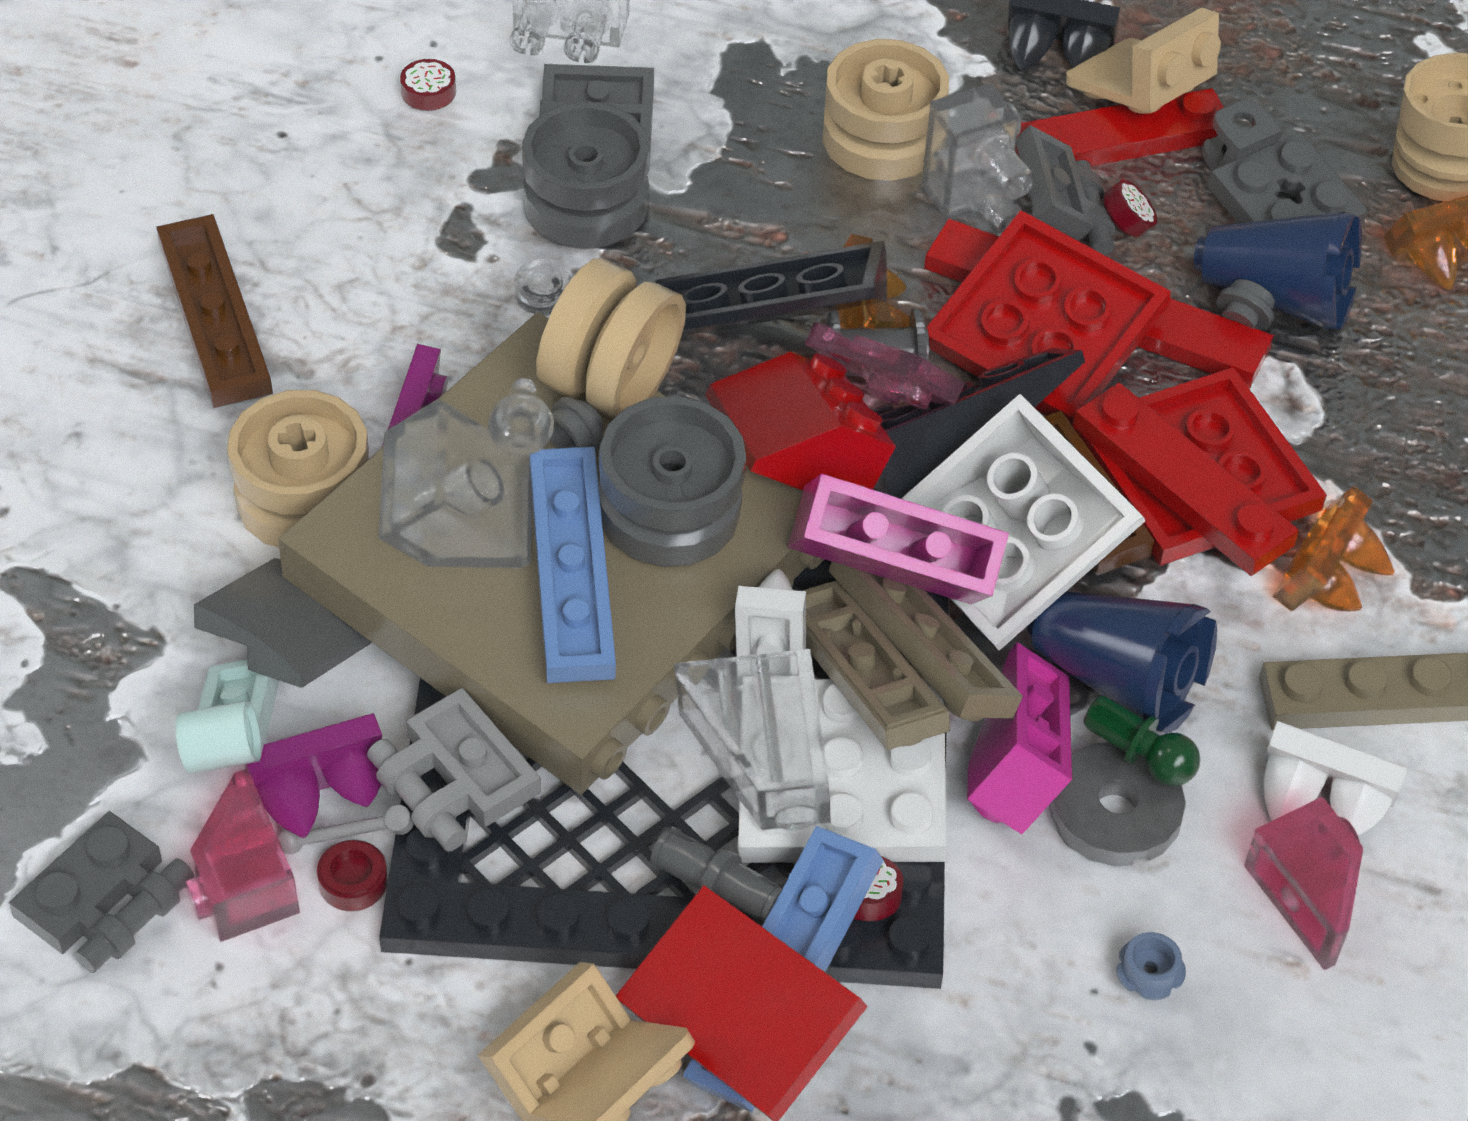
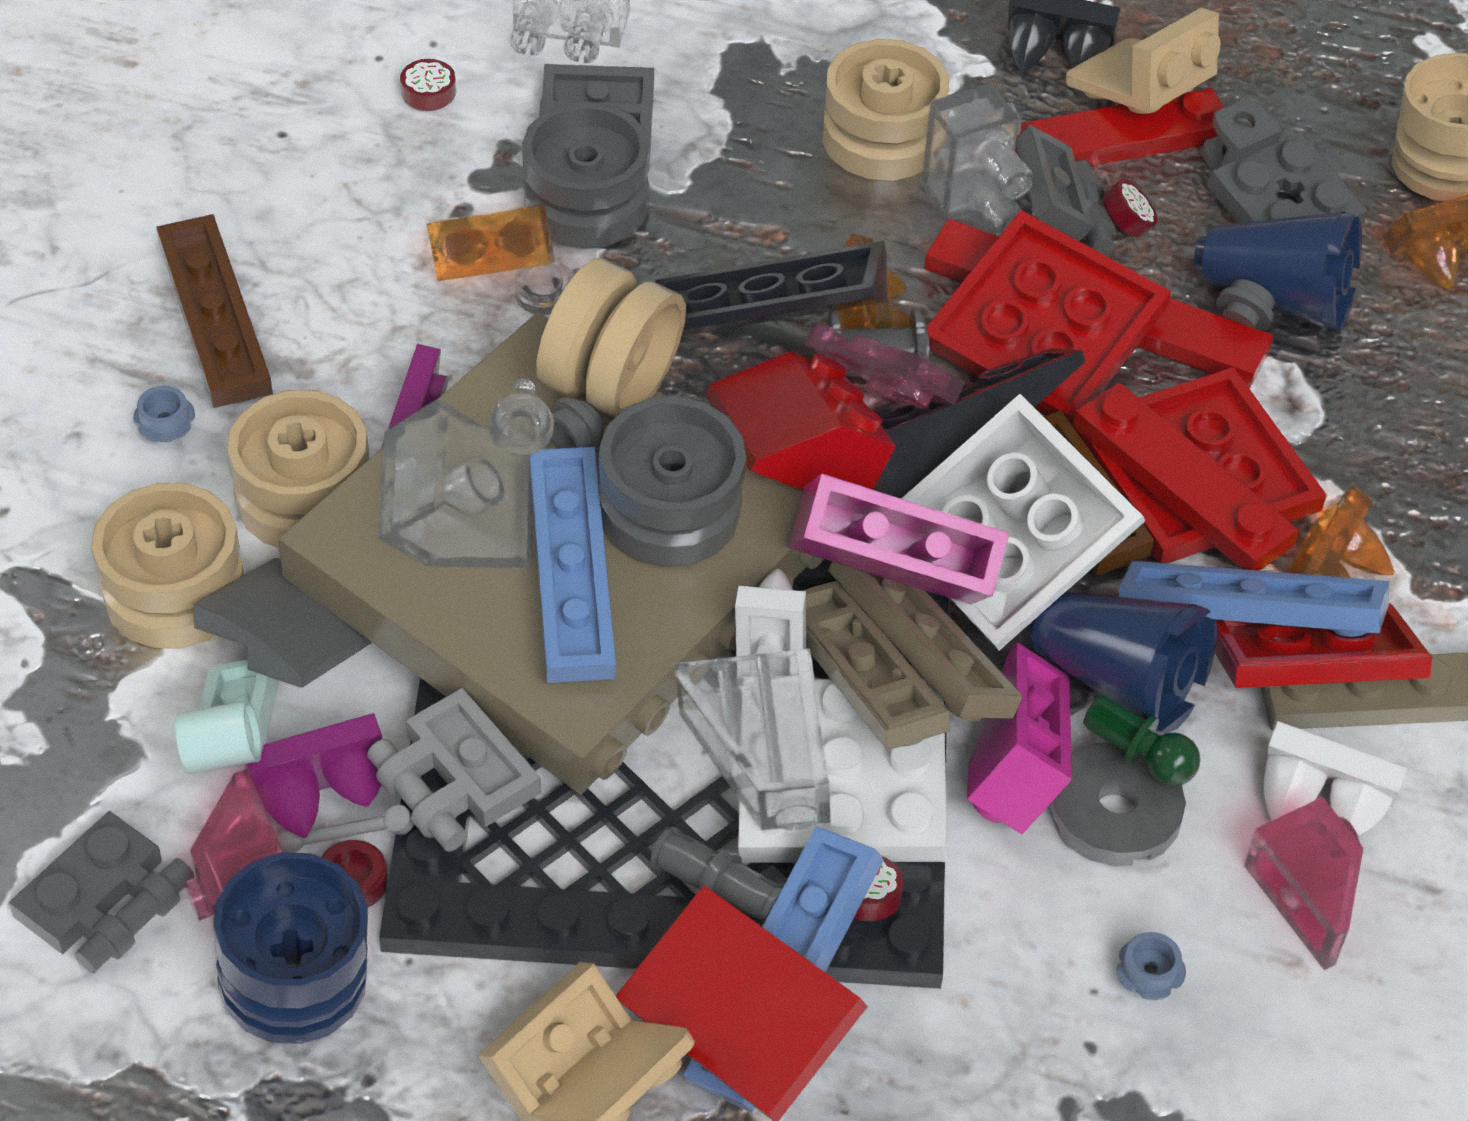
(162, 555): none -> tan wheel
(163, 414): none -> sand blue plate
(286, 914): none -> dark blue wheel
(491, 242): none -> clear orange tile
(1265, 597): none -> medium blue plate
(1305, 655): none -> red tile

